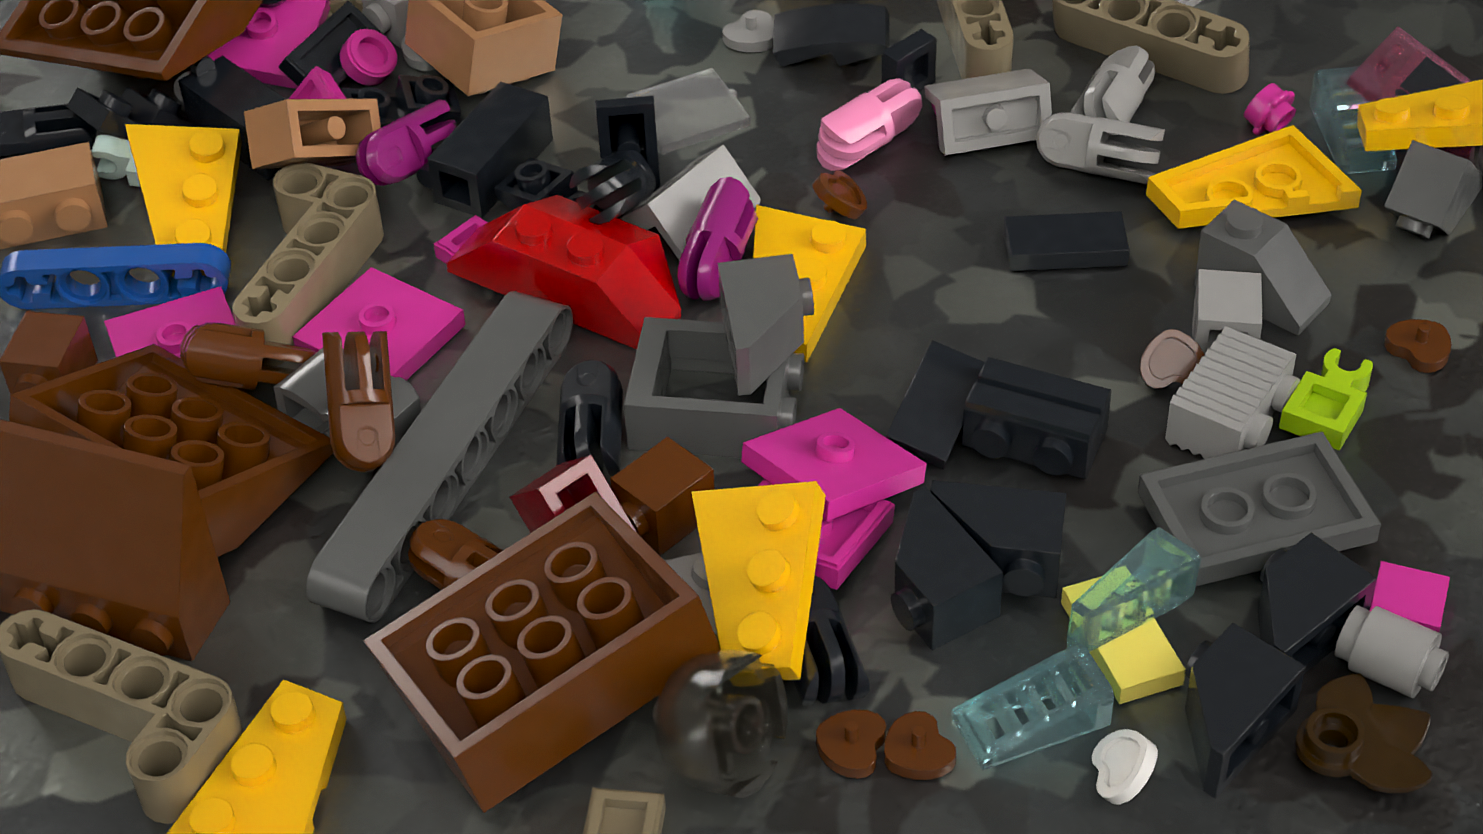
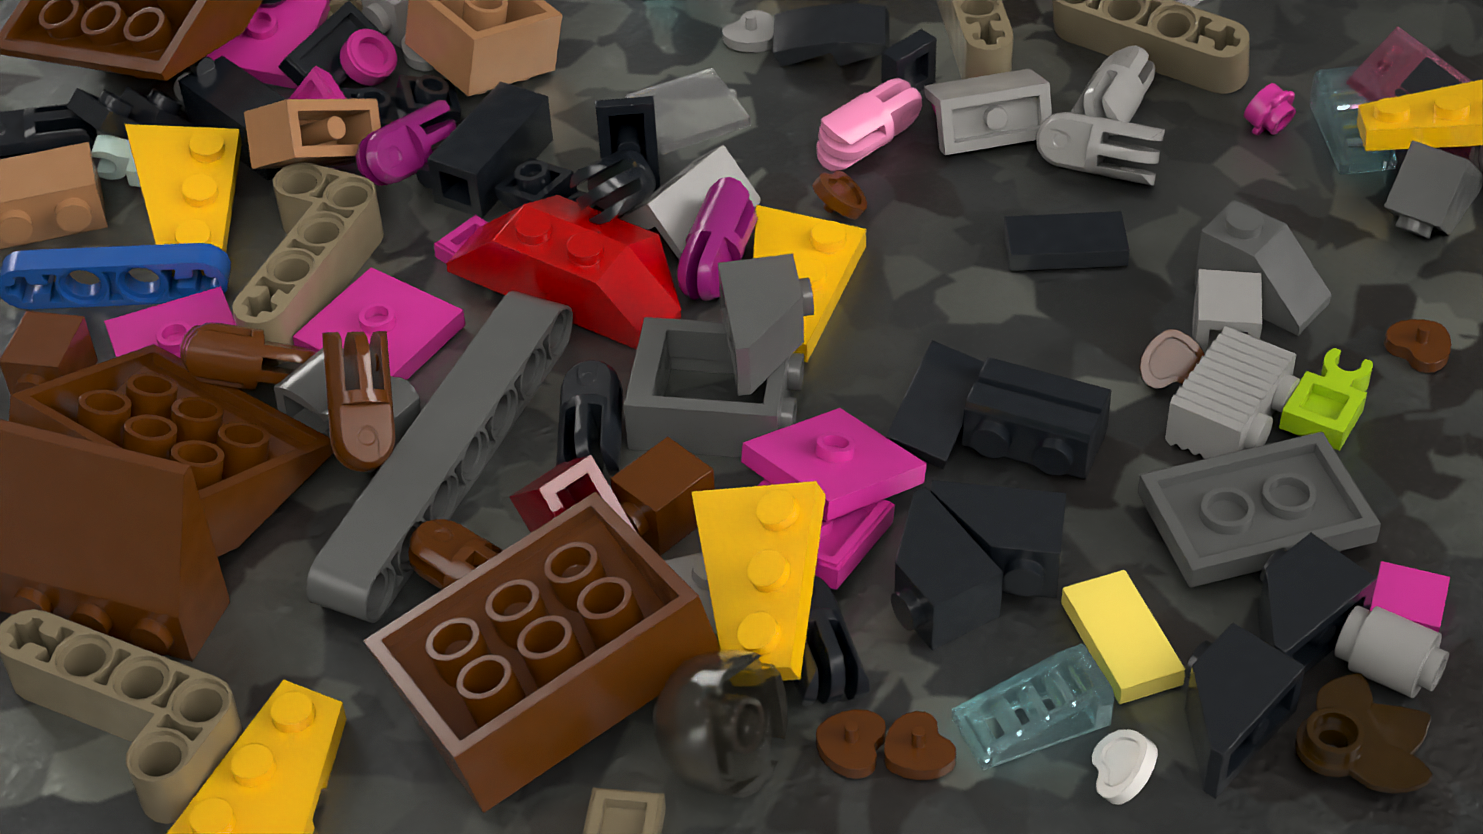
(1138, 588): clear light blue slope -> none
(1271, 173): yellow wing -> none

